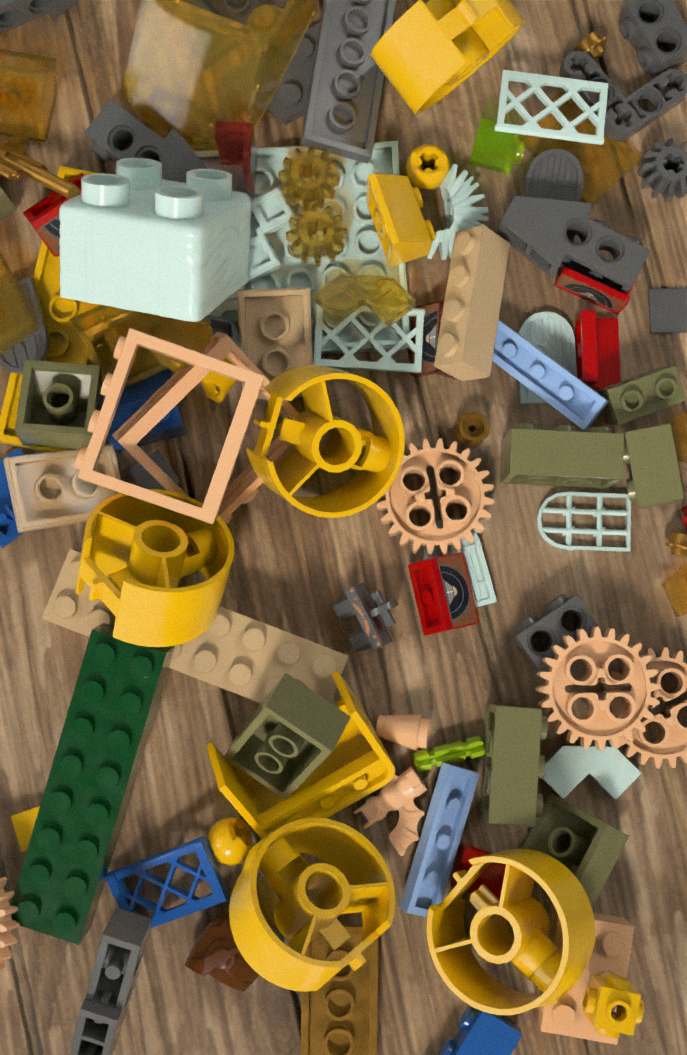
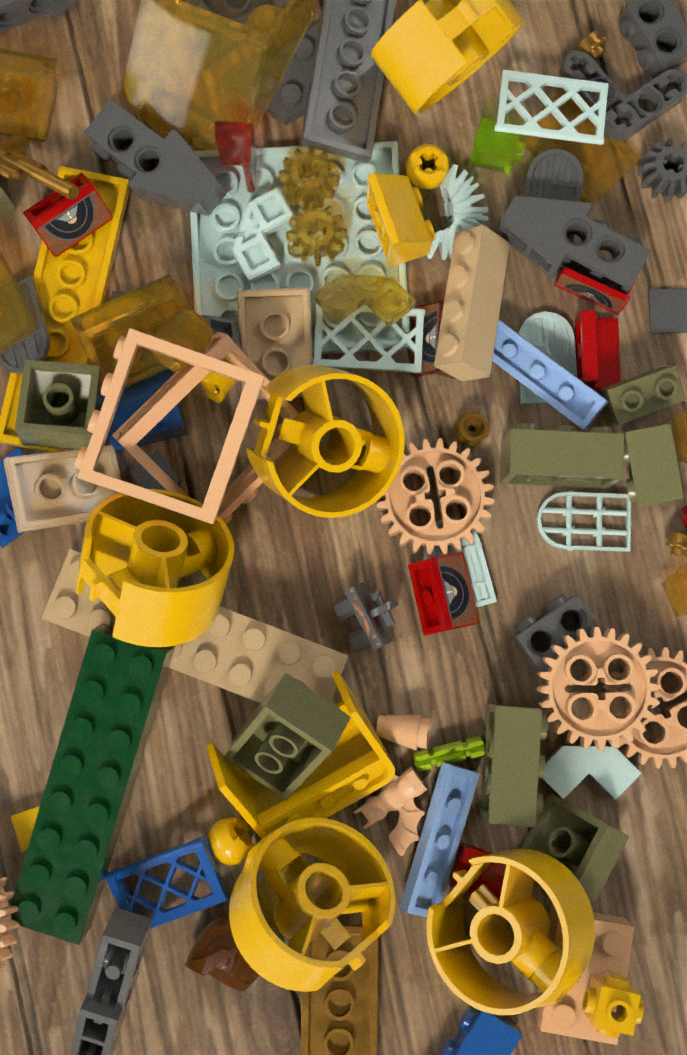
(155, 240): light aqua brick -> none

